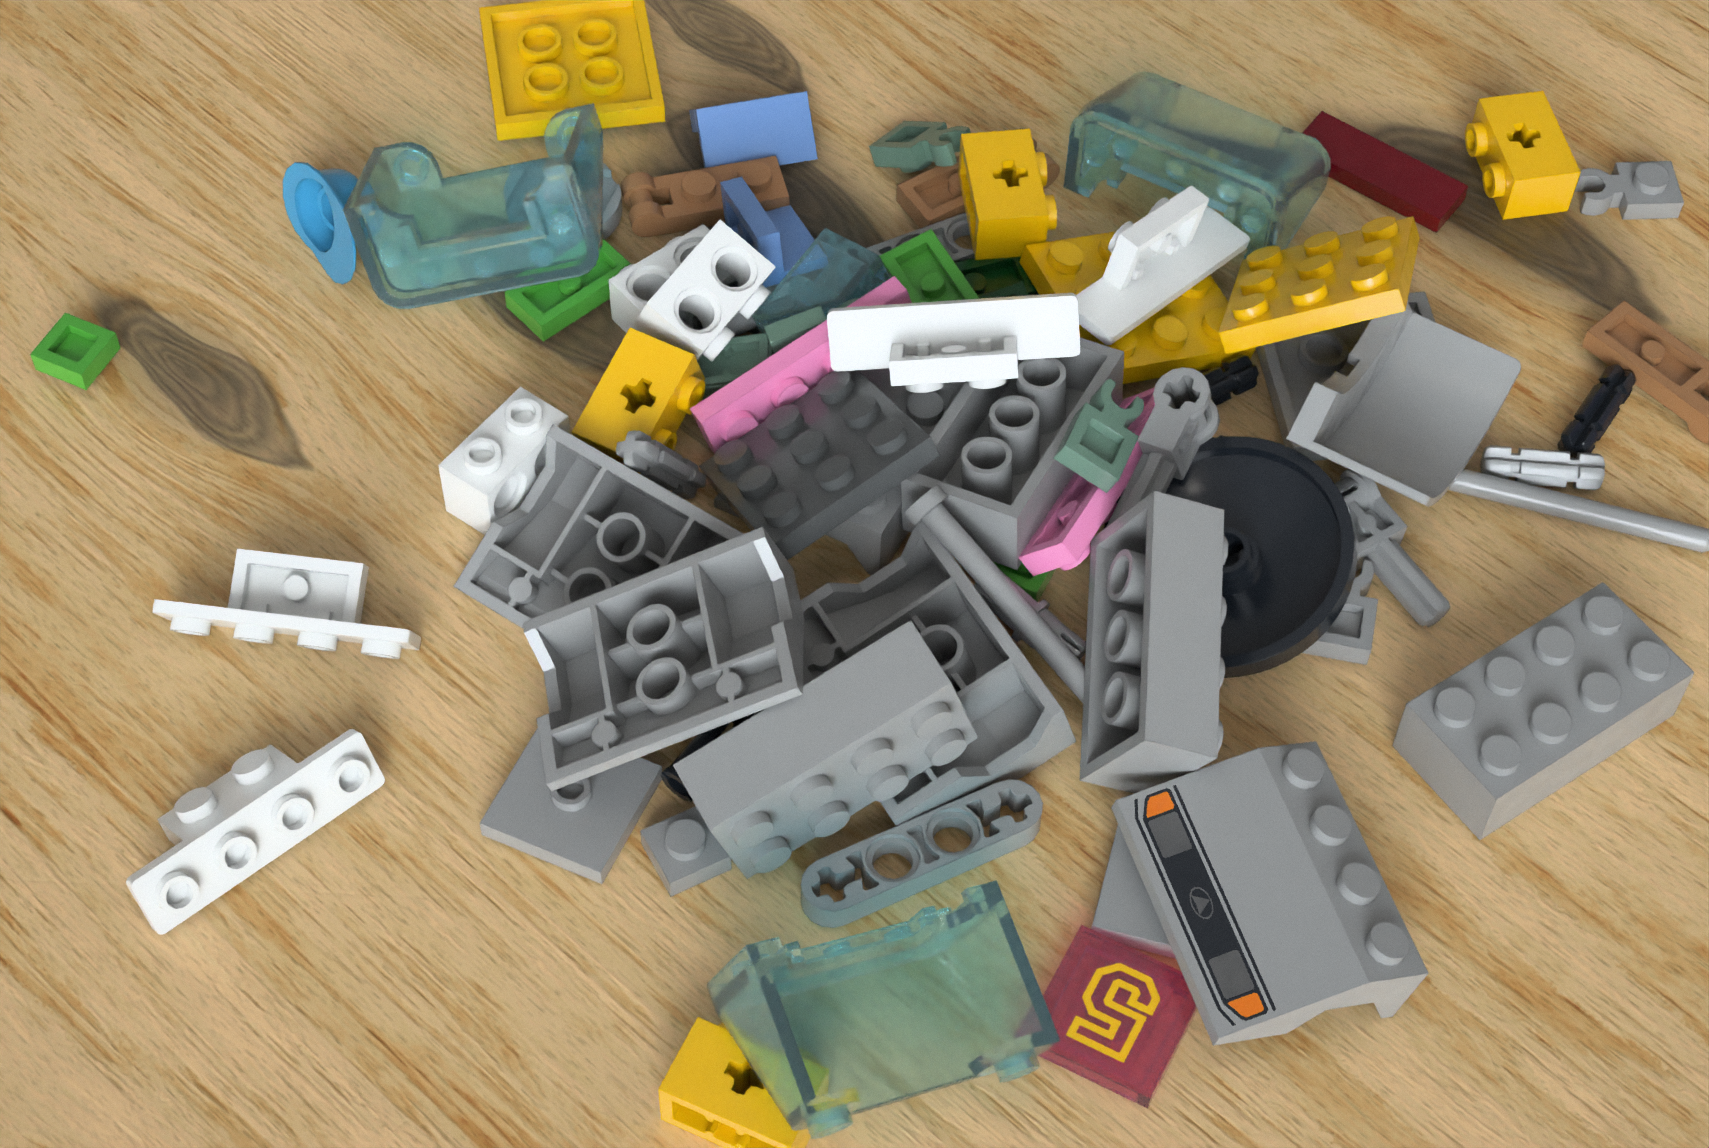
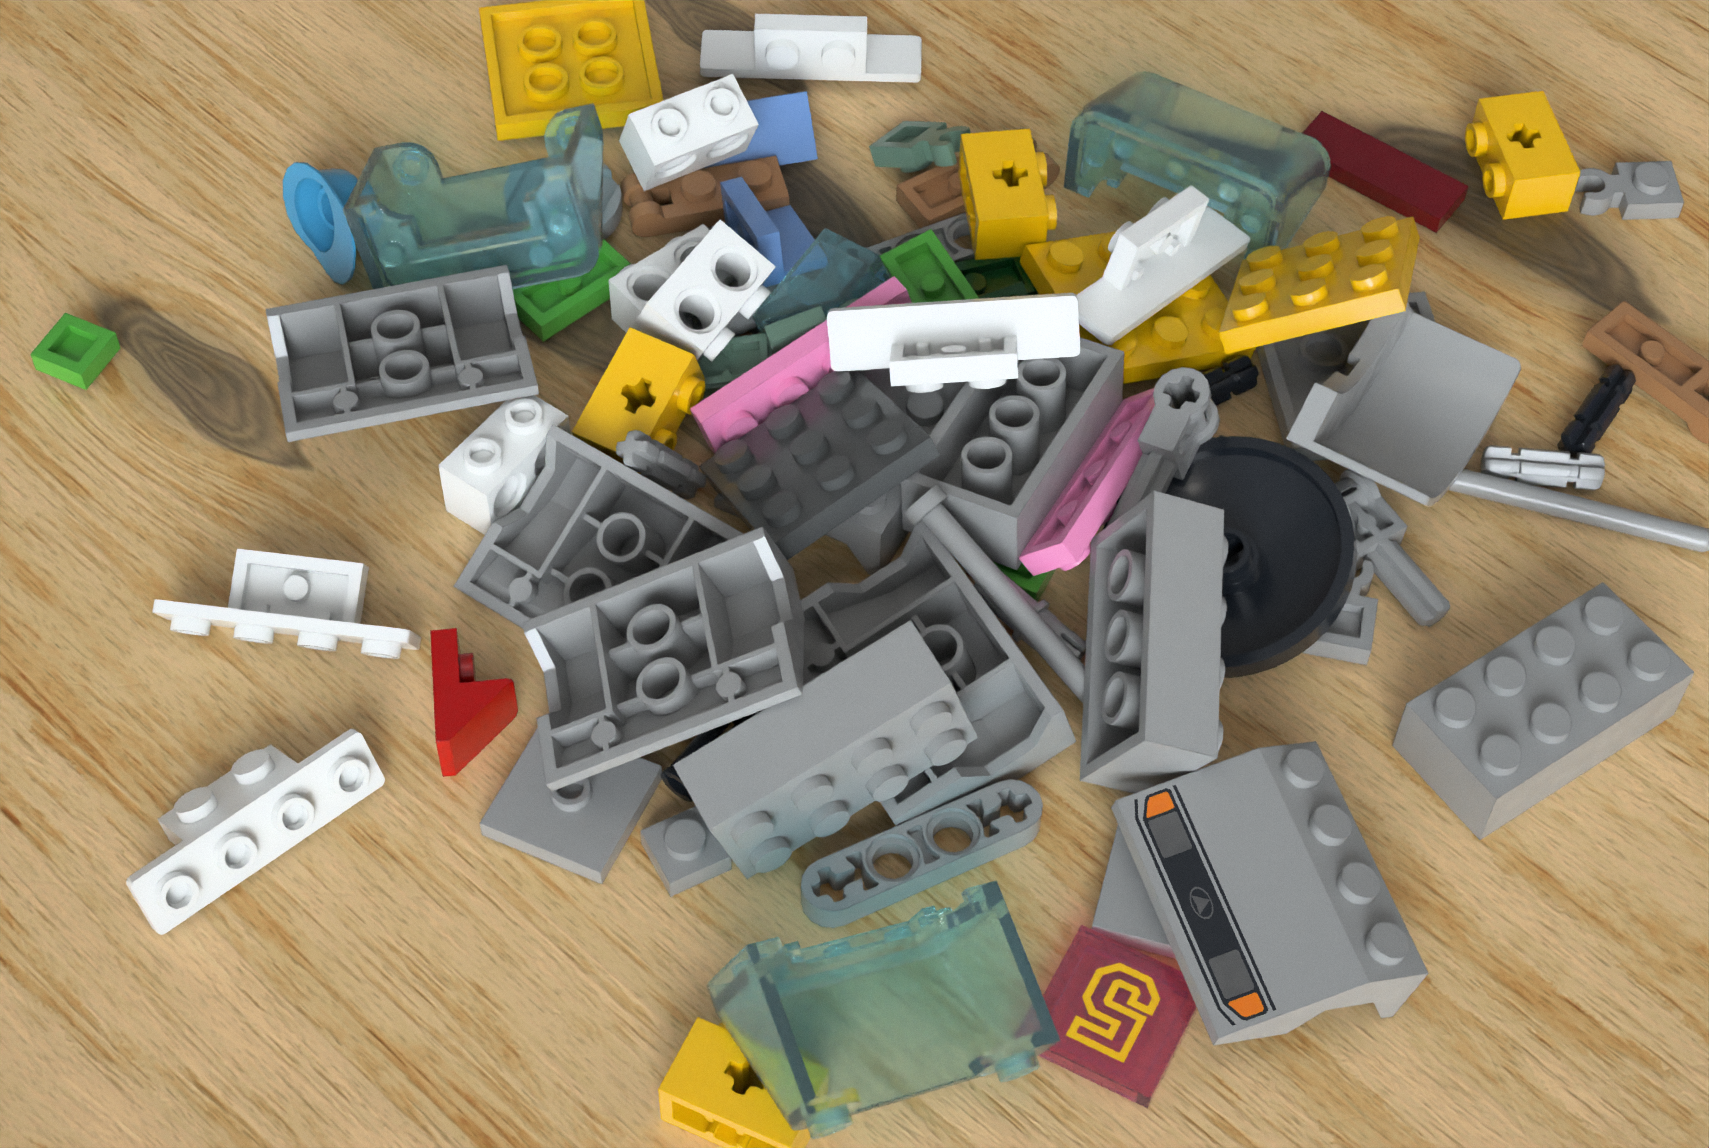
(399, 353): none -> light grey piece
(465, 710): none -> red slope
(688, 132): none -> white brick
(811, 50): none -> white bracket
(1099, 438): sand green plate -> none

